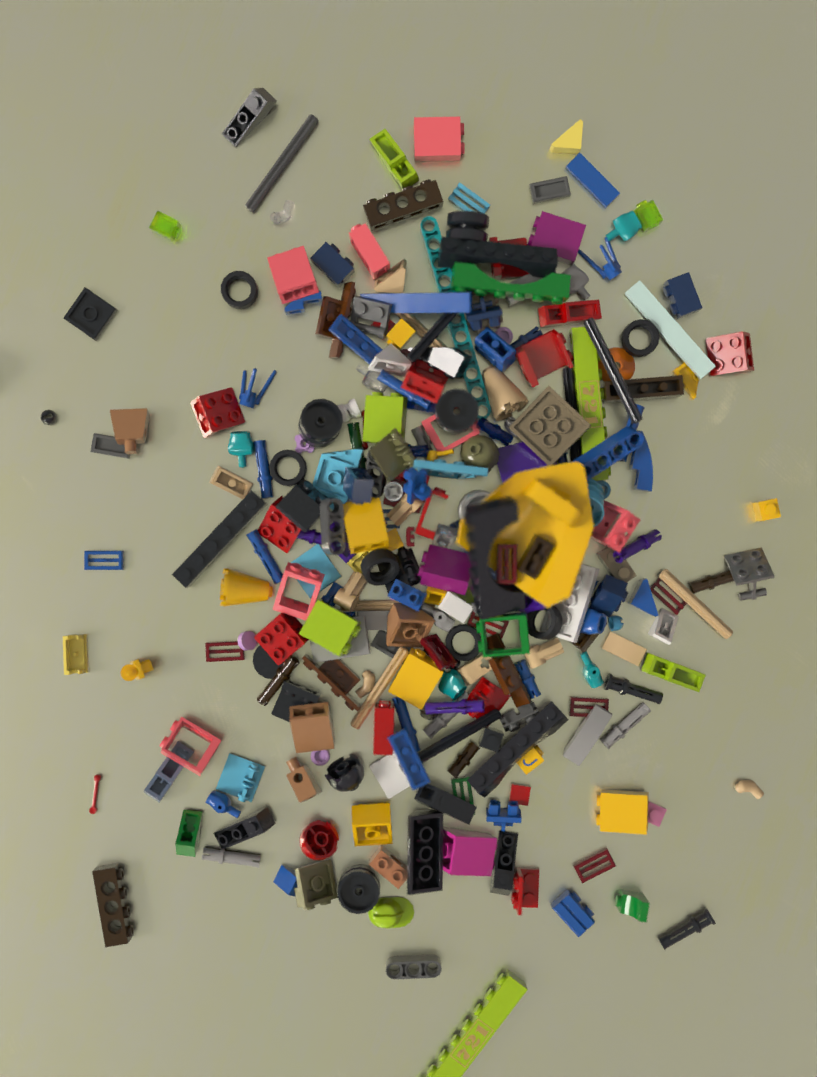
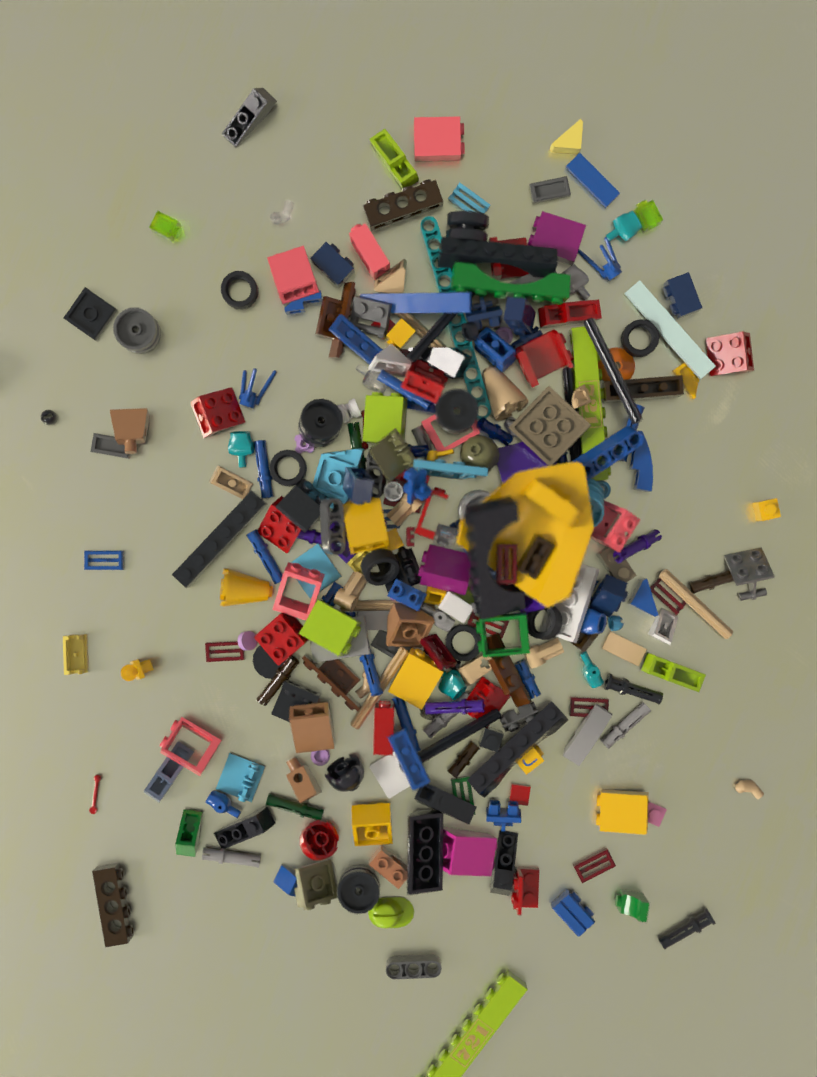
(128, 322): none -> dark grey wheel
(281, 163): dark grey axle -> none
(301, 809): none -> dark green pin
(375, 686): none -> blue pin
(469, 331): none -> black tile
(519, 316): none -> dark blue brick
(580, 397): none -> tan tile

